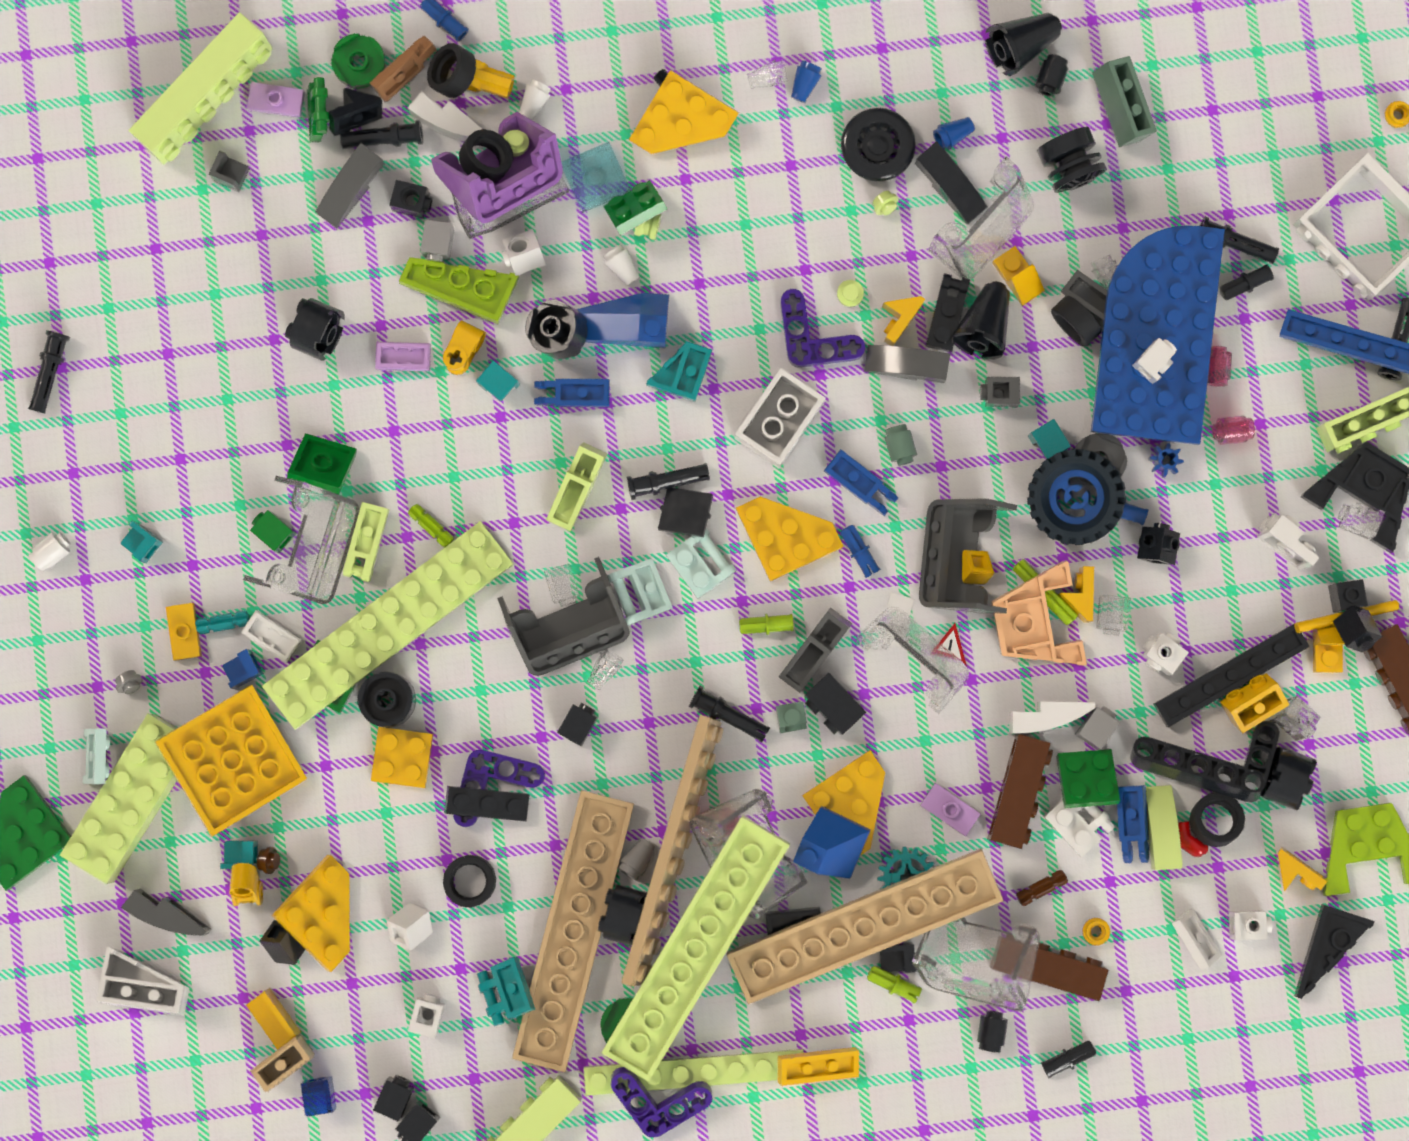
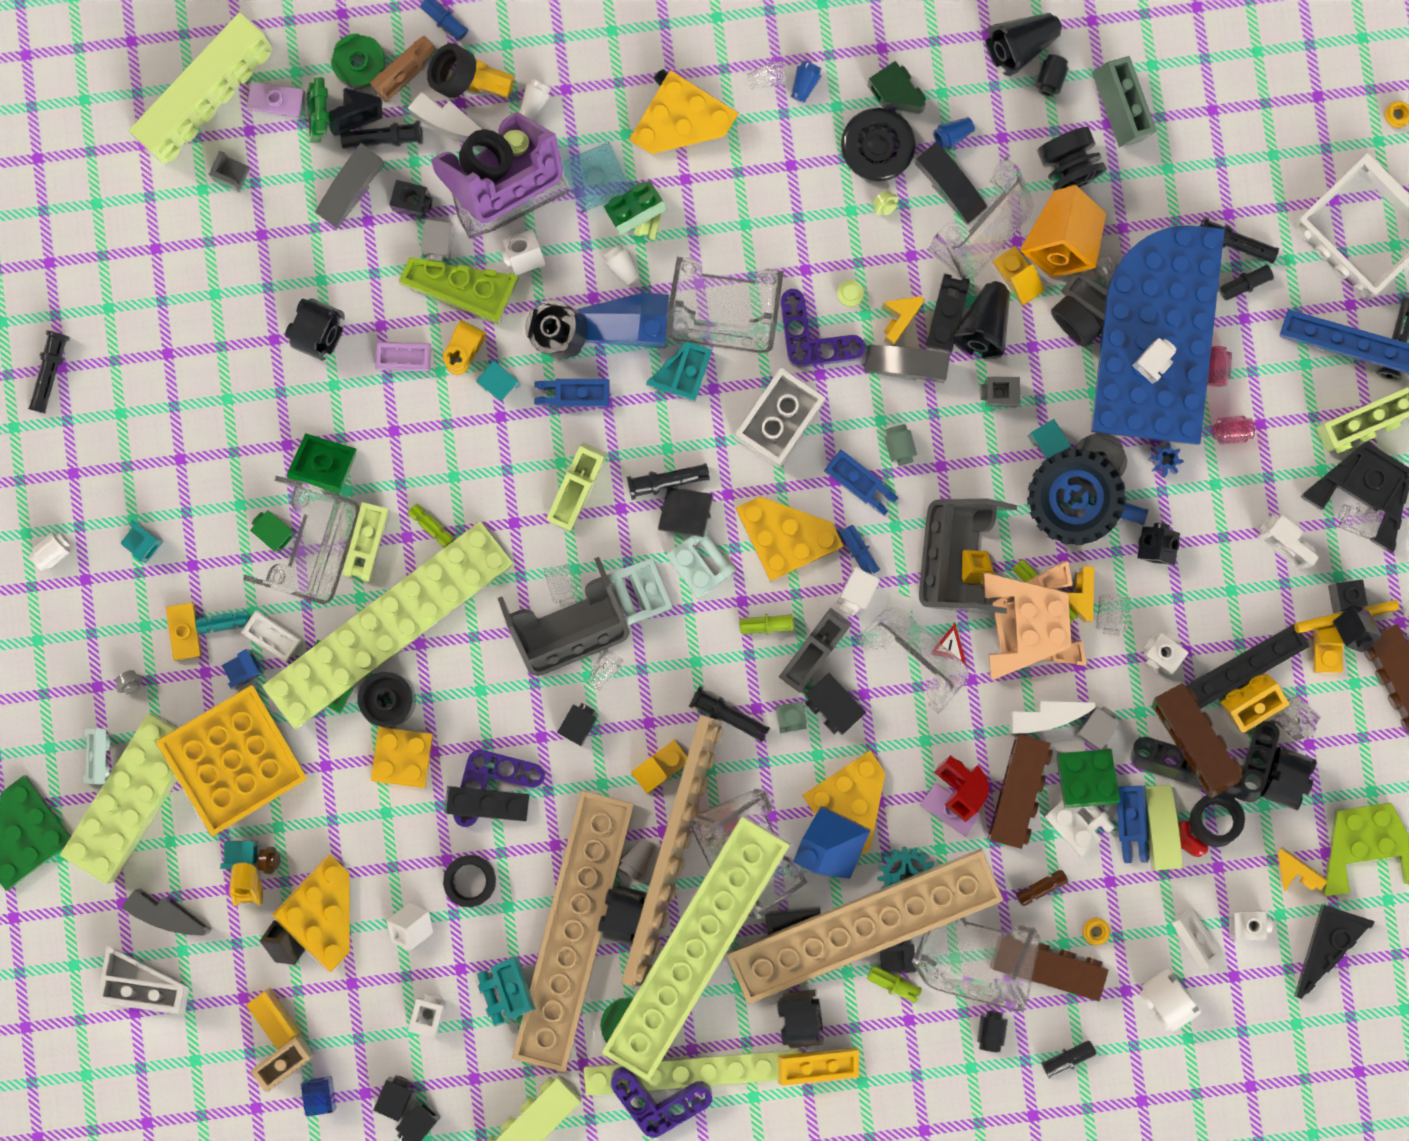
(660, 766): none -> yellow slope
(723, 309): none -> clear windscreen
(801, 1019): none -> black brick
(857, 592): none -> white brick
(895, 91): none -> dark green slope
(969, 787): none -> red brick
(1040, 622): none -> light nougat wing
(1066, 234): none -> light orange slope
(1170, 1000): none -> white brick
(1197, 740): none -> reddish brown brick

